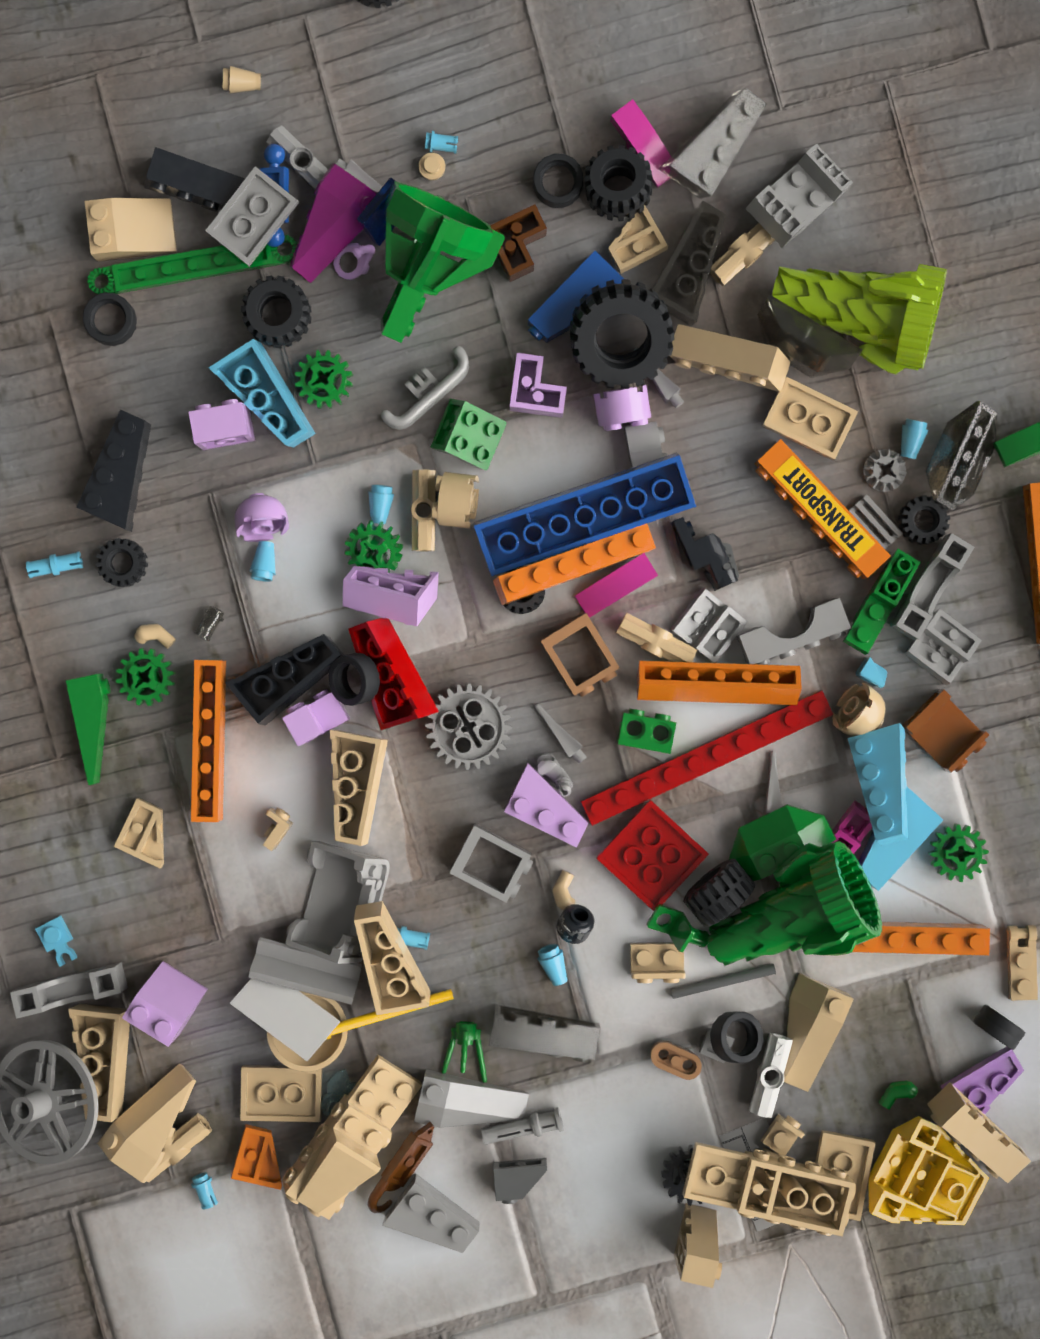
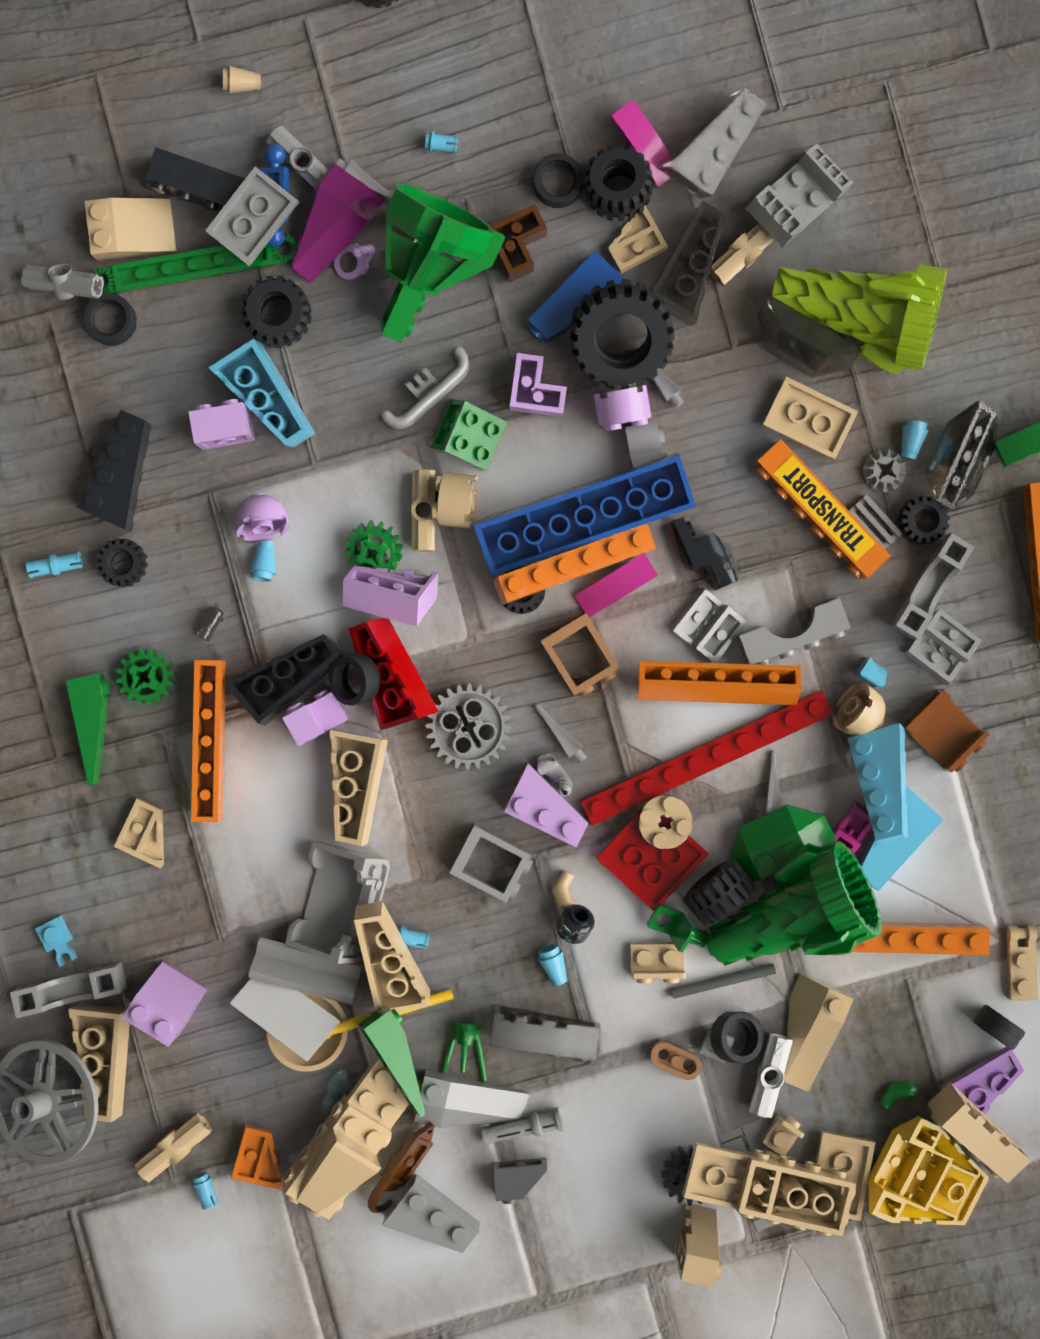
(62, 281): none -> light grey piece
(142, 1130): tan wedge -> none
(154, 632): tan arm -> none
(276, 832): tan bracket -> none
(280, 1094): tan plate -> none
(333, 372): green gear -> none
(374, 215): clear blue tile -> none
(380, 502): medium azure cone -> none
(391, 1046): none -> slope
(432, 166): tan plate -> none
(645, 737): green brick -> none
(650, 817): none -> tan plate
(655, 640): tan piece -> none
(730, 357): tan wedge -> none
(880, 601): green slope -> none
(958, 863): green gear -> none

